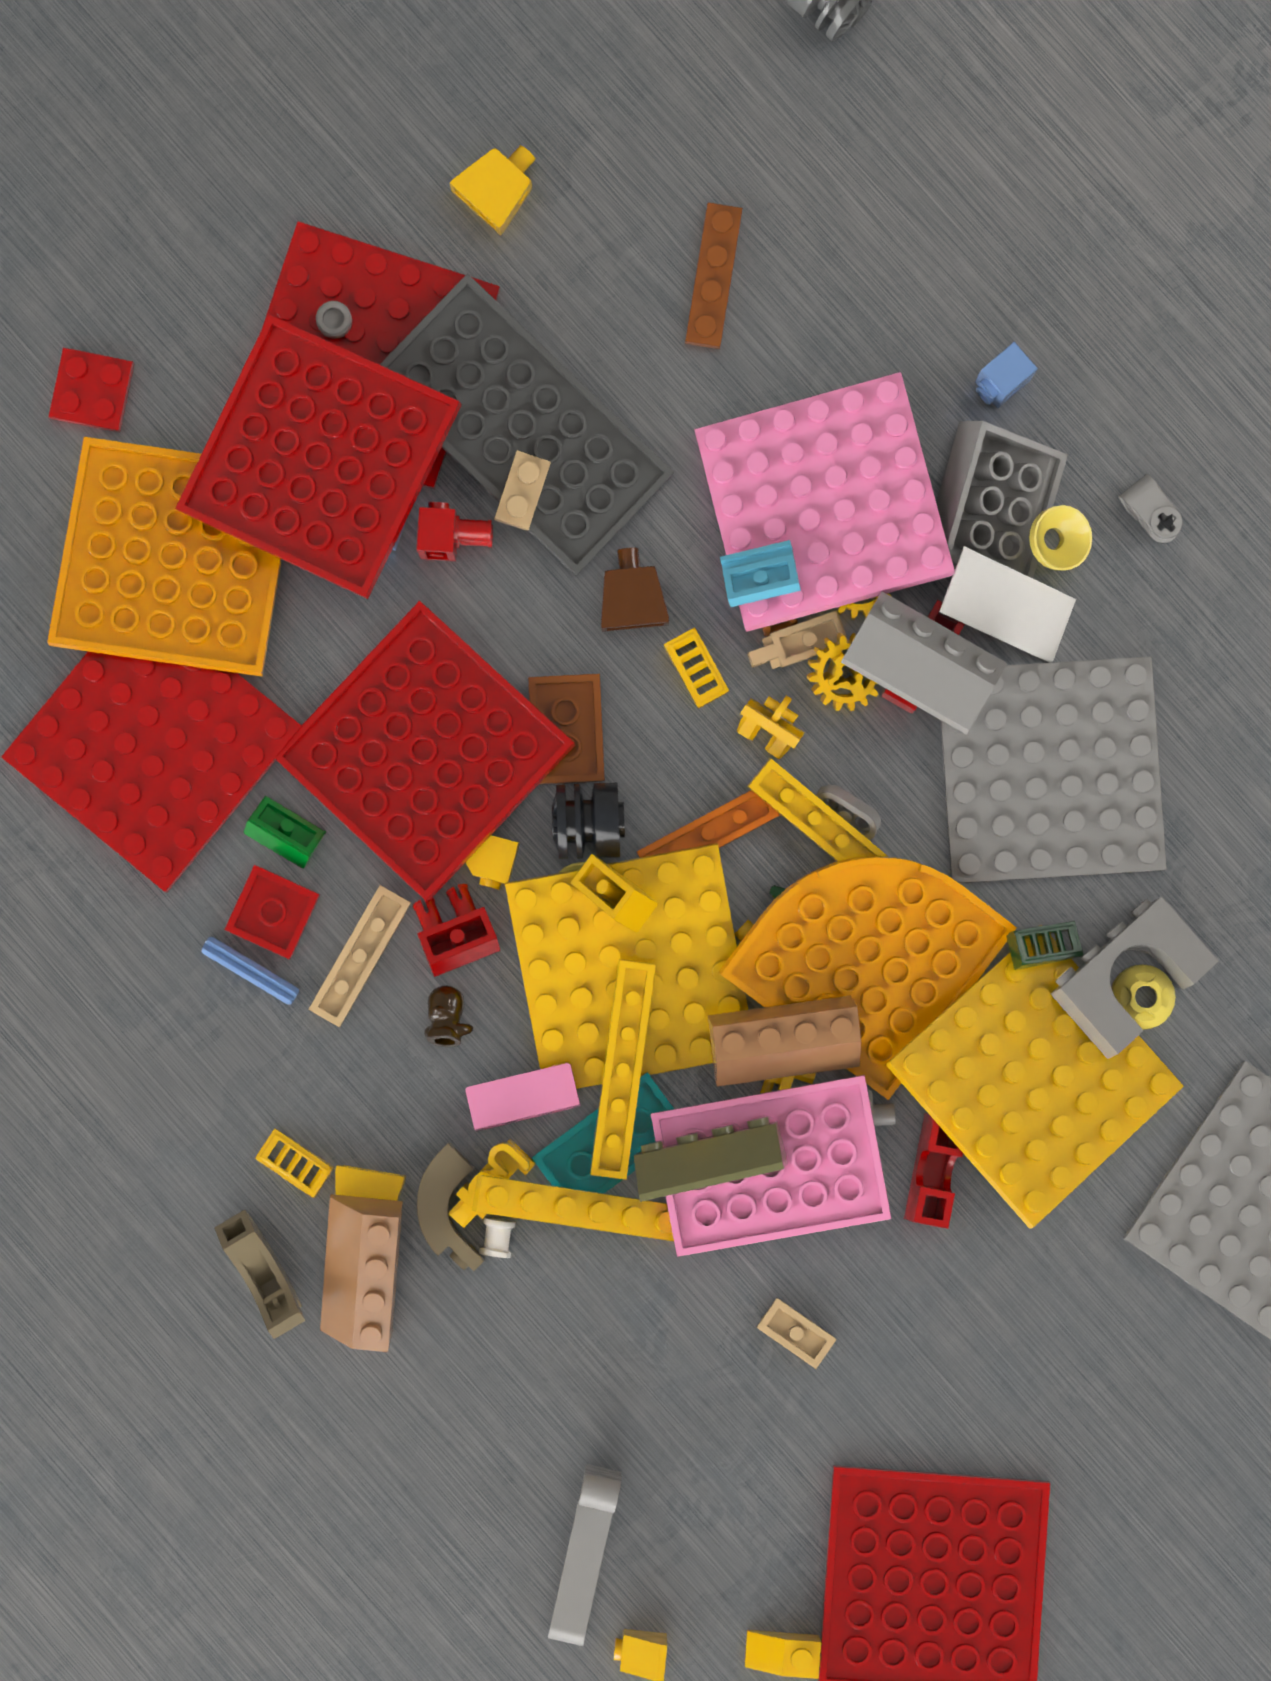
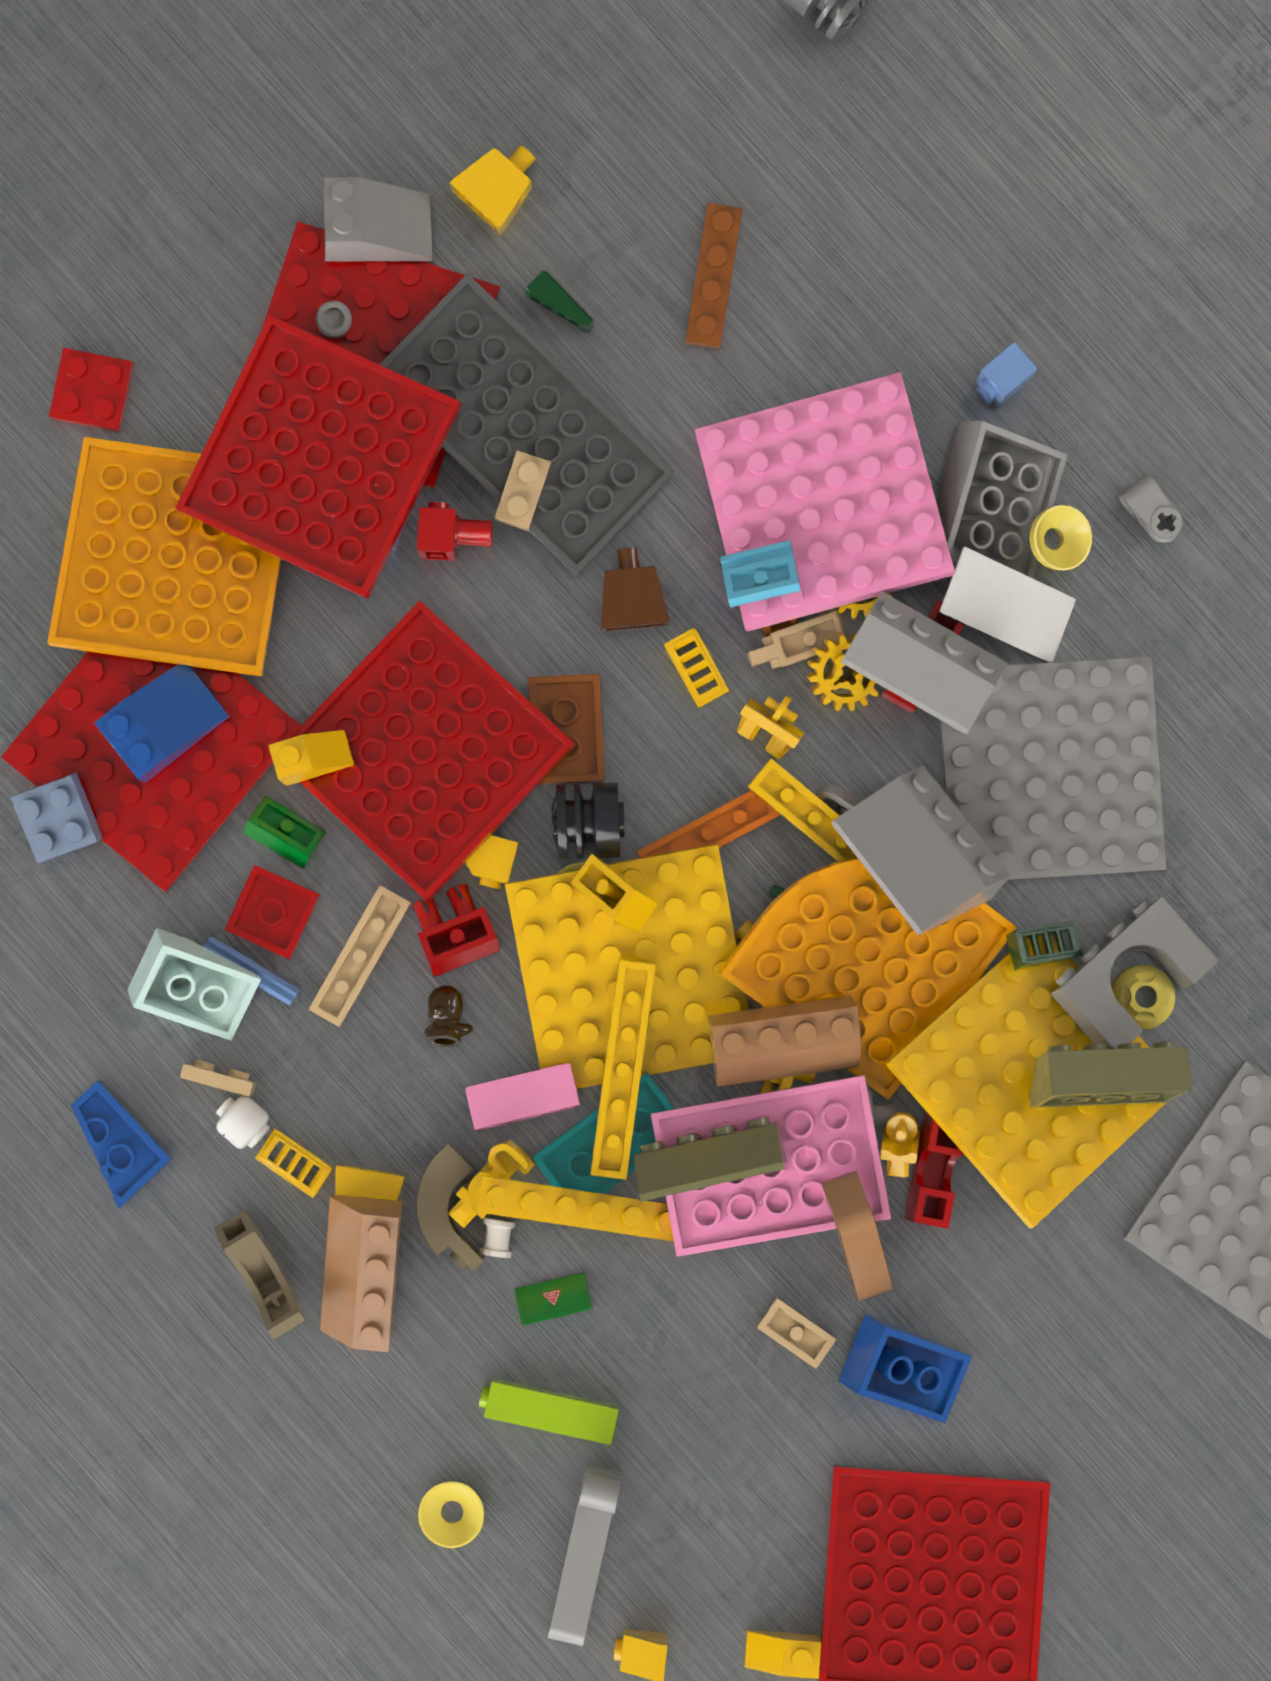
(56, 818): none -> sand blue plate
(120, 1143): none -> blue wing
(161, 721): none -> blue slope
(192, 985): none -> light aqua slope
(203, 1073): none -> tan plate
(242, 1122): none -> white head
(310, 756): none -> yellow slope
(375, 221): none -> light grey slope
(448, 1533): none -> light yellow piece
(549, 1411): none -> lime brick
(552, 296): none -> dark green slope
(553, 1299): none -> green slope
(858, 1235): none -> medium nougat beam
(900, 1143): none -> yellow hips
(904, 1369): none -> blue slope
(921, 850): none -> light grey slope
(1110, 1075): none -> olive slope

